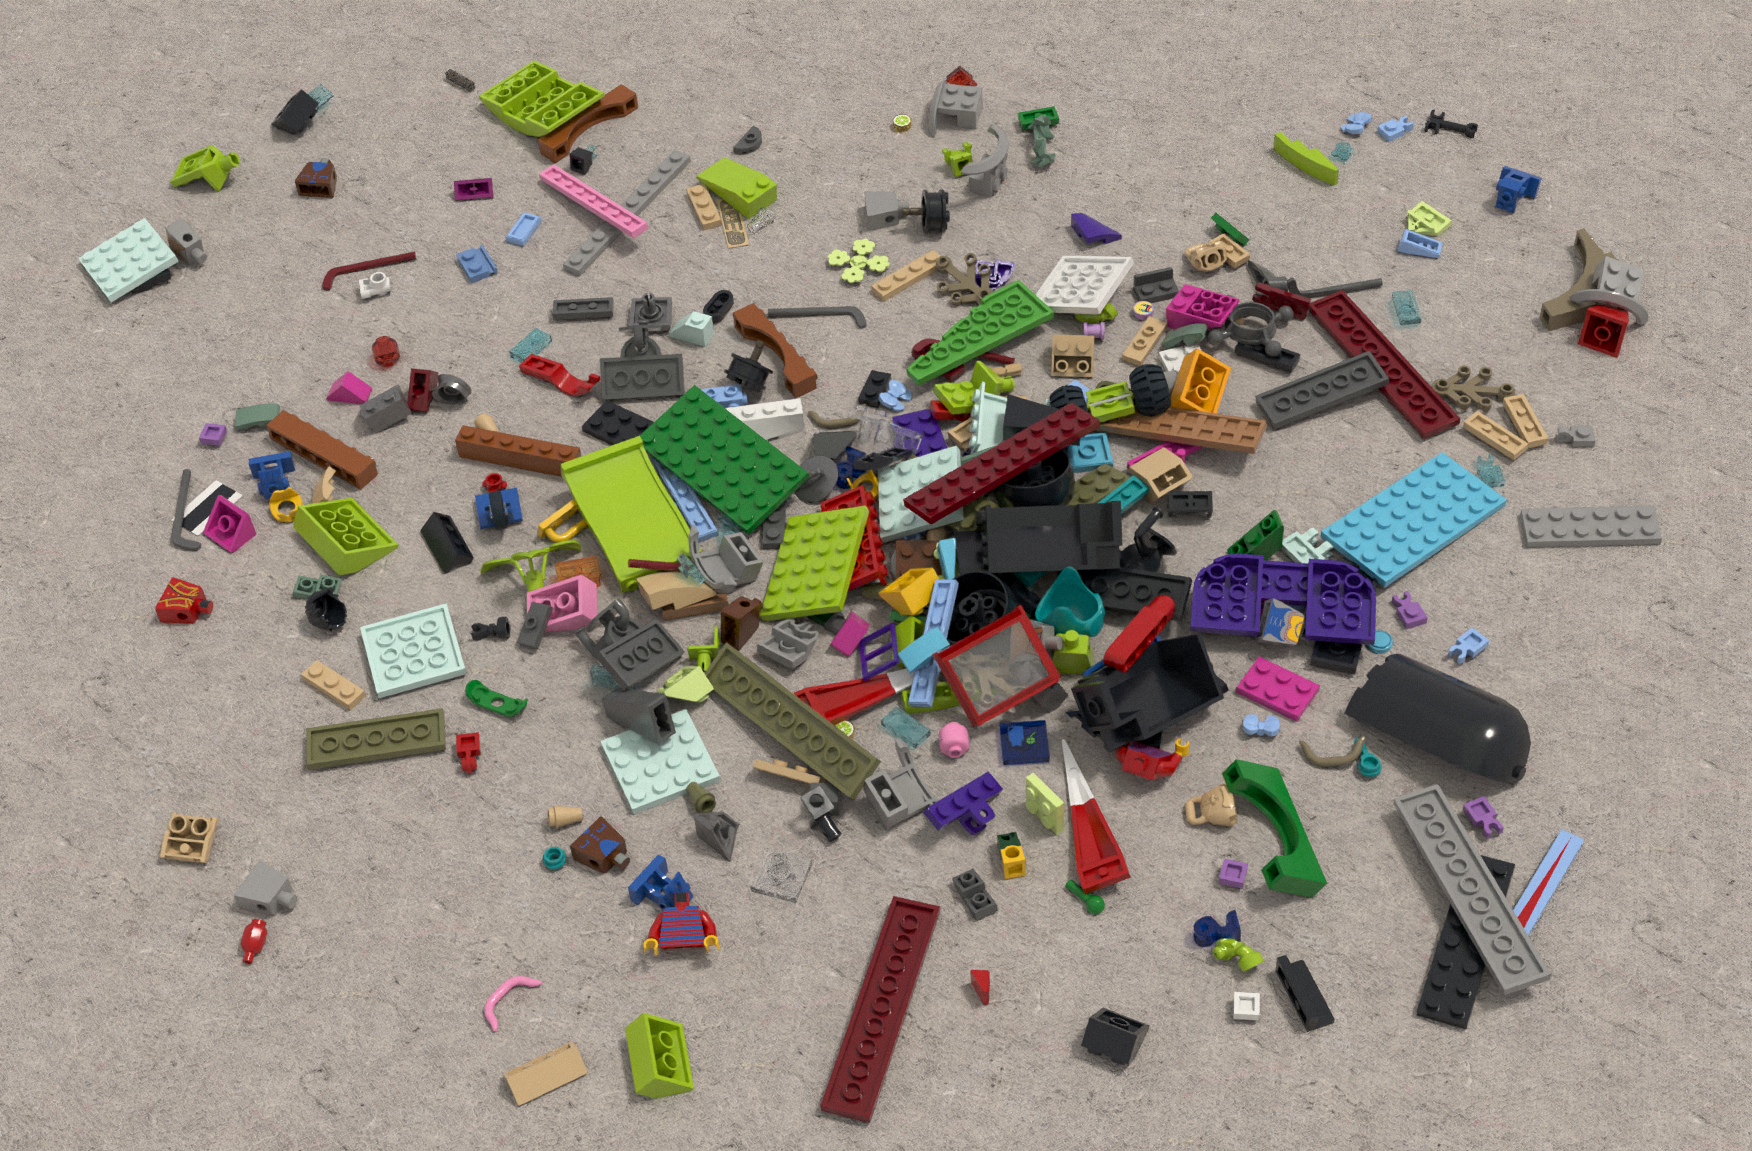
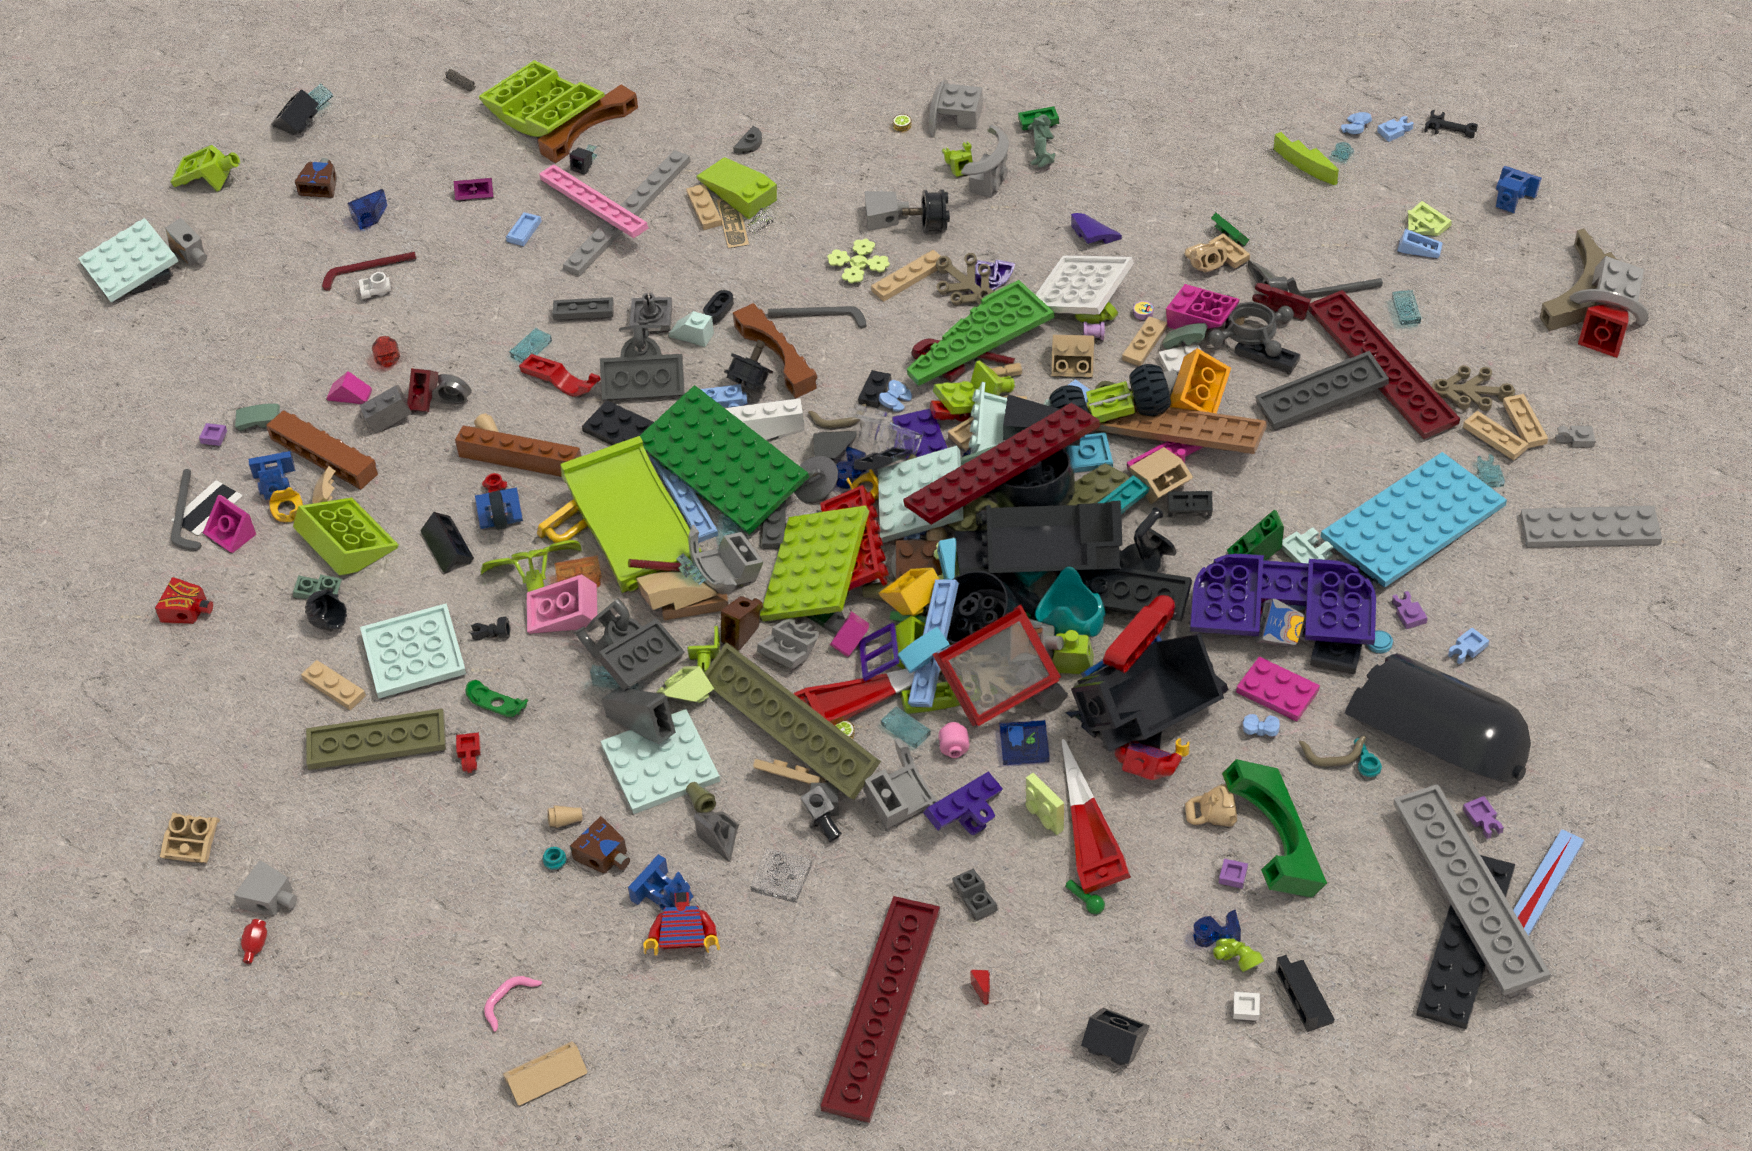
(368, 209): none -> clear blue slope
(476, 264): medium blue plate -> none
(535, 625): dark grey plate -> none
(658, 1056): lime slope -> none
(961, 77): clear red plate -> none
(1011, 855): yellow leg -> none
(1155, 285): dark grey bracket -> none

